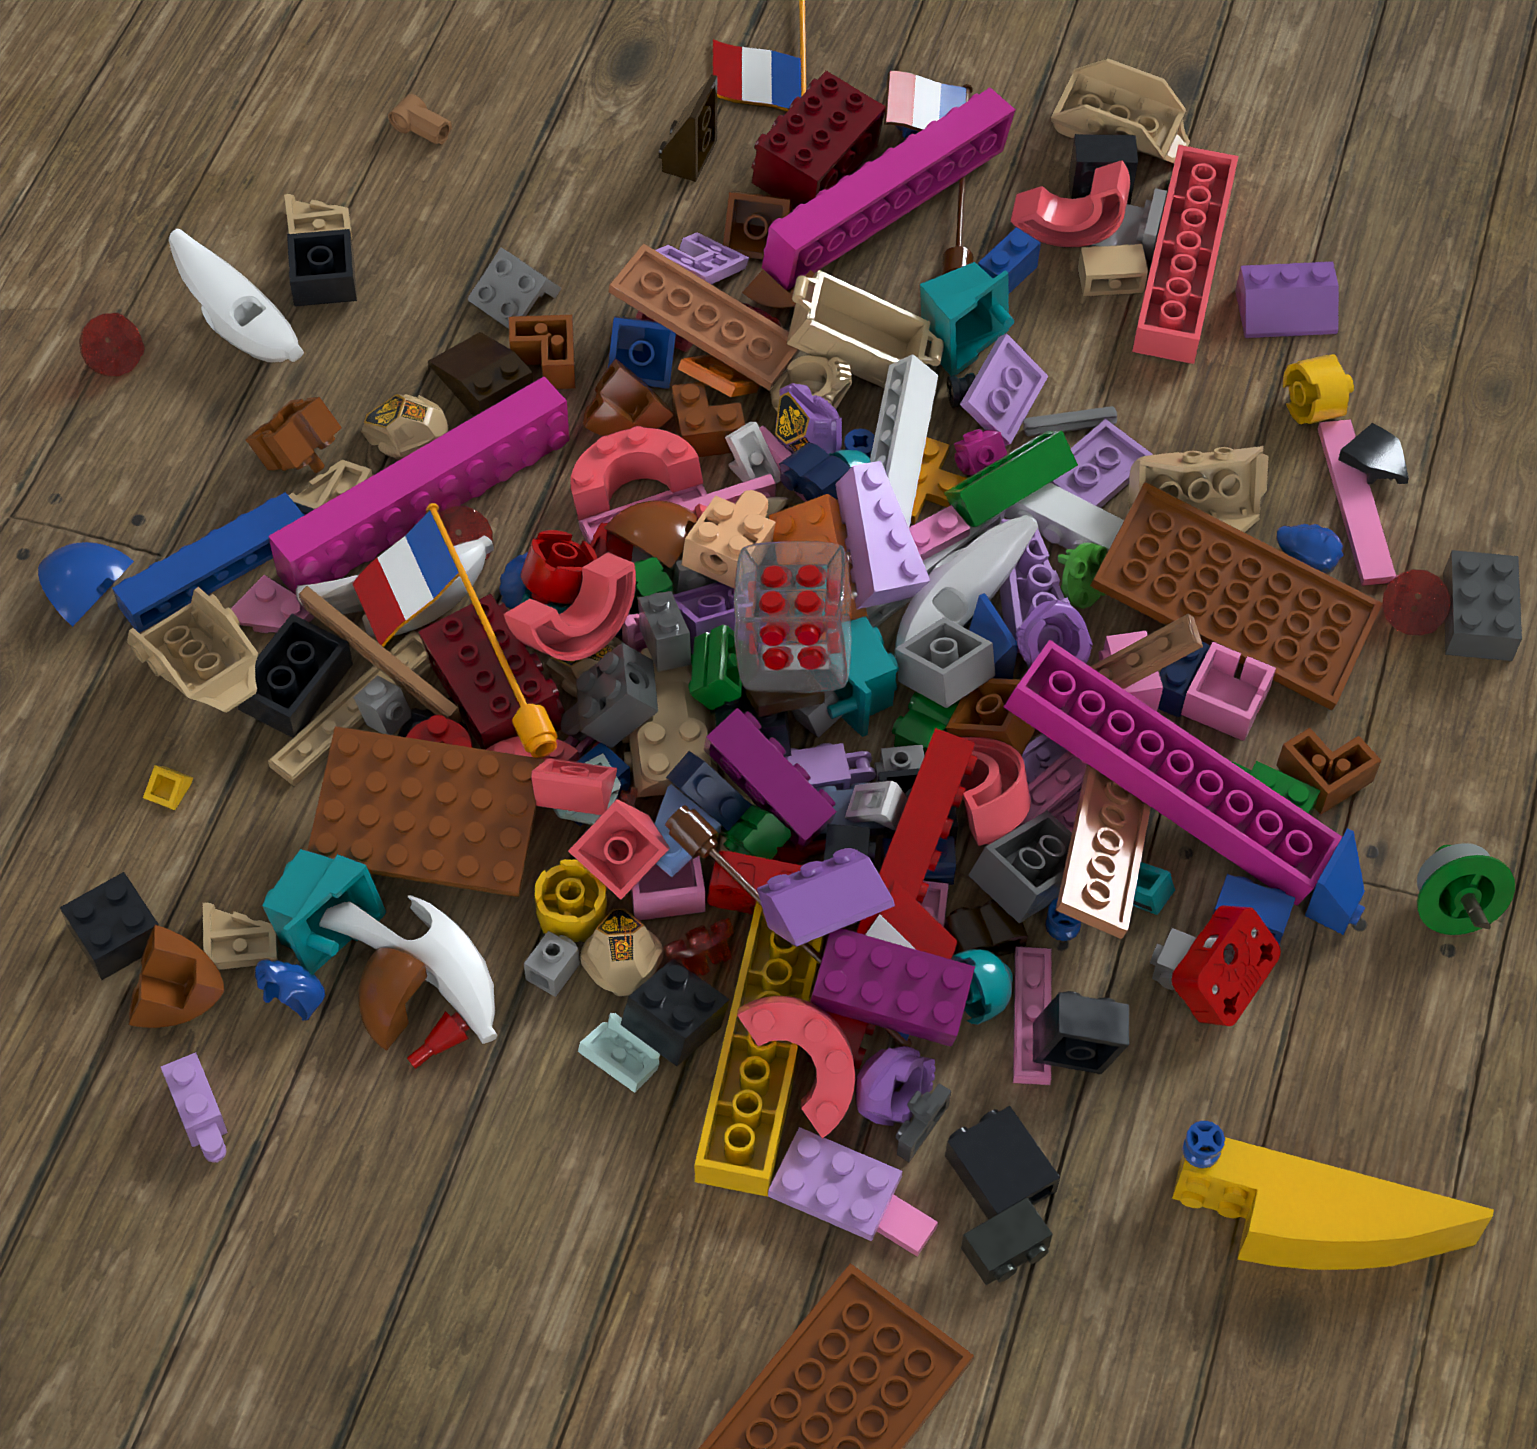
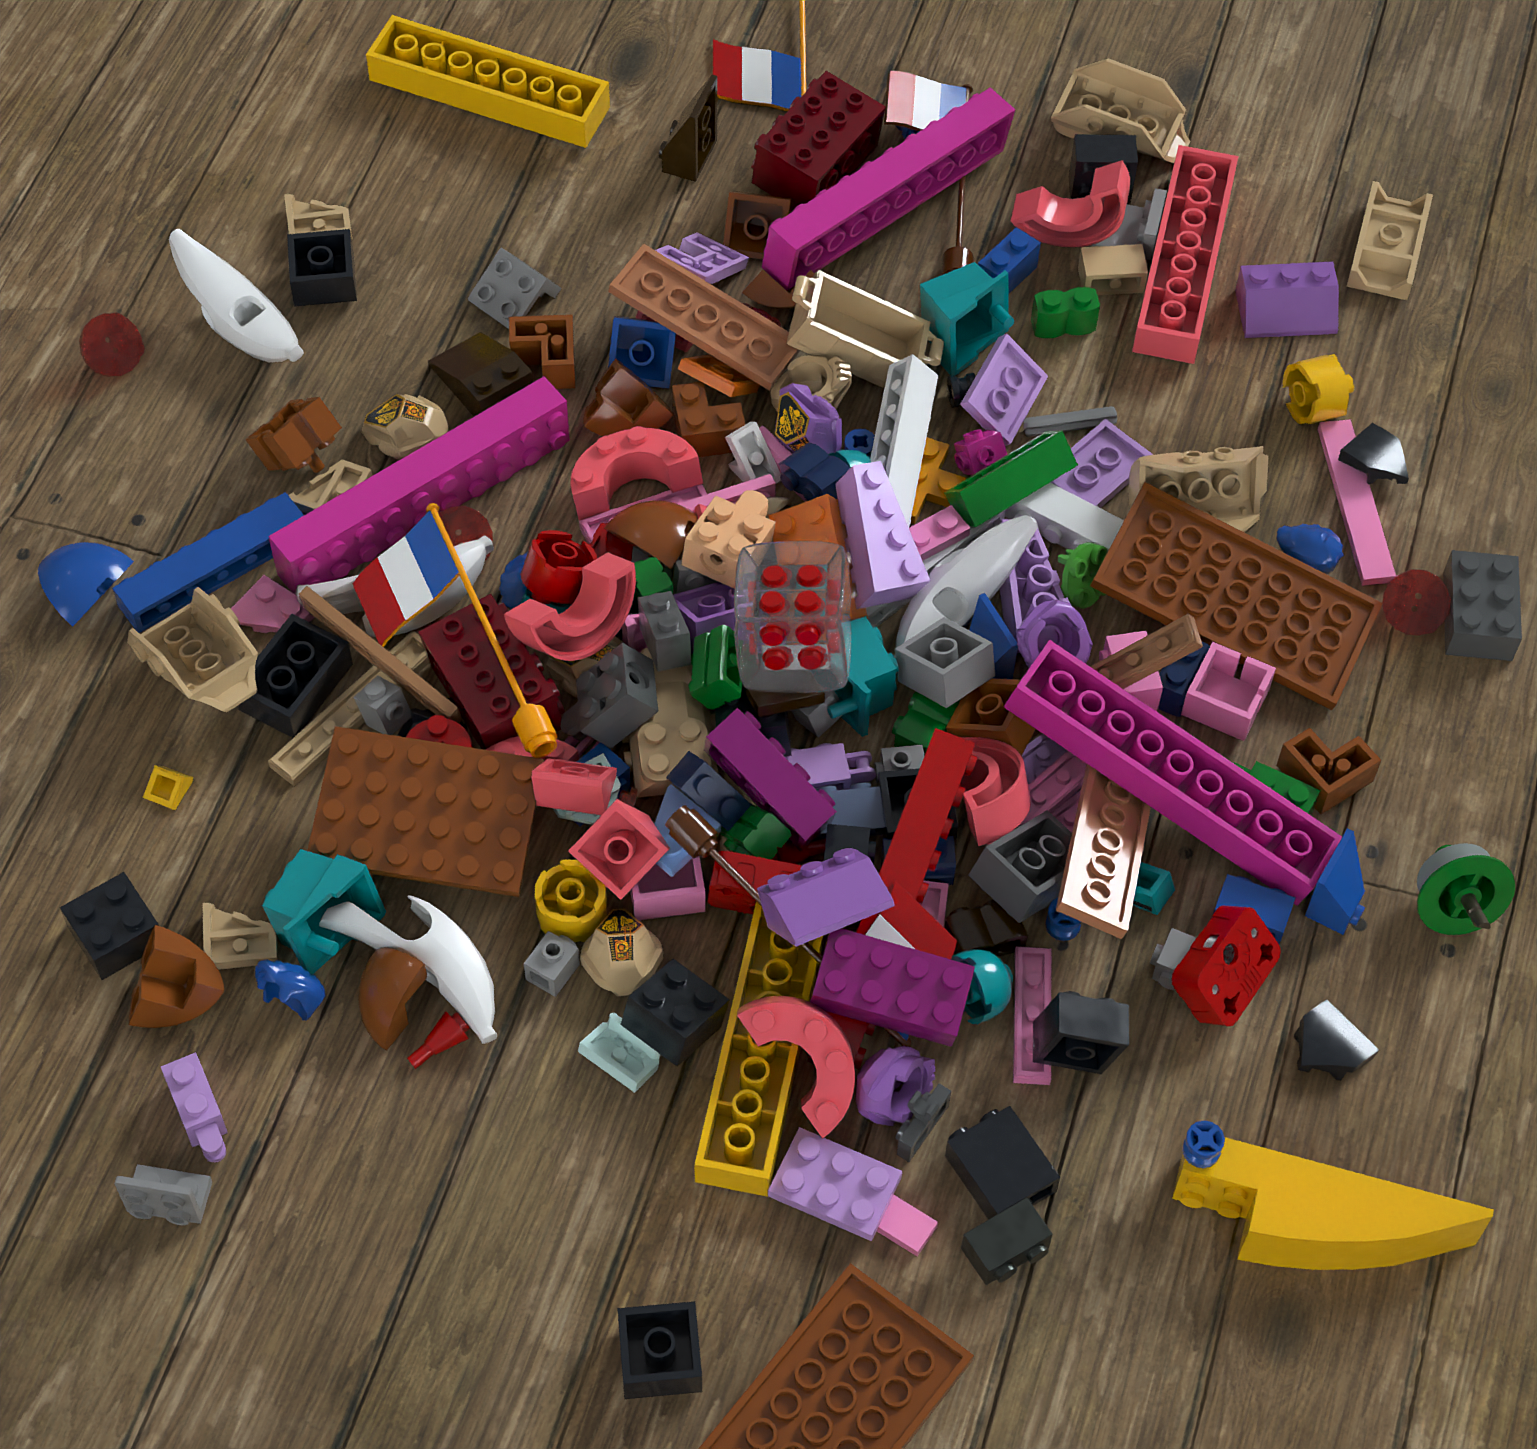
(165, 1194): none -> light grey bracket
(414, 116): medium nougat piece -> none
(488, 81): none -> yellow brick
(660, 1350): none -> black brick
(700, 943): clear red plate -> none
(878, 803): white slope -> none
(1065, 312): none -> green brick
(1331, 1042): none -> black slope
(1389, 244): none -> tan piece

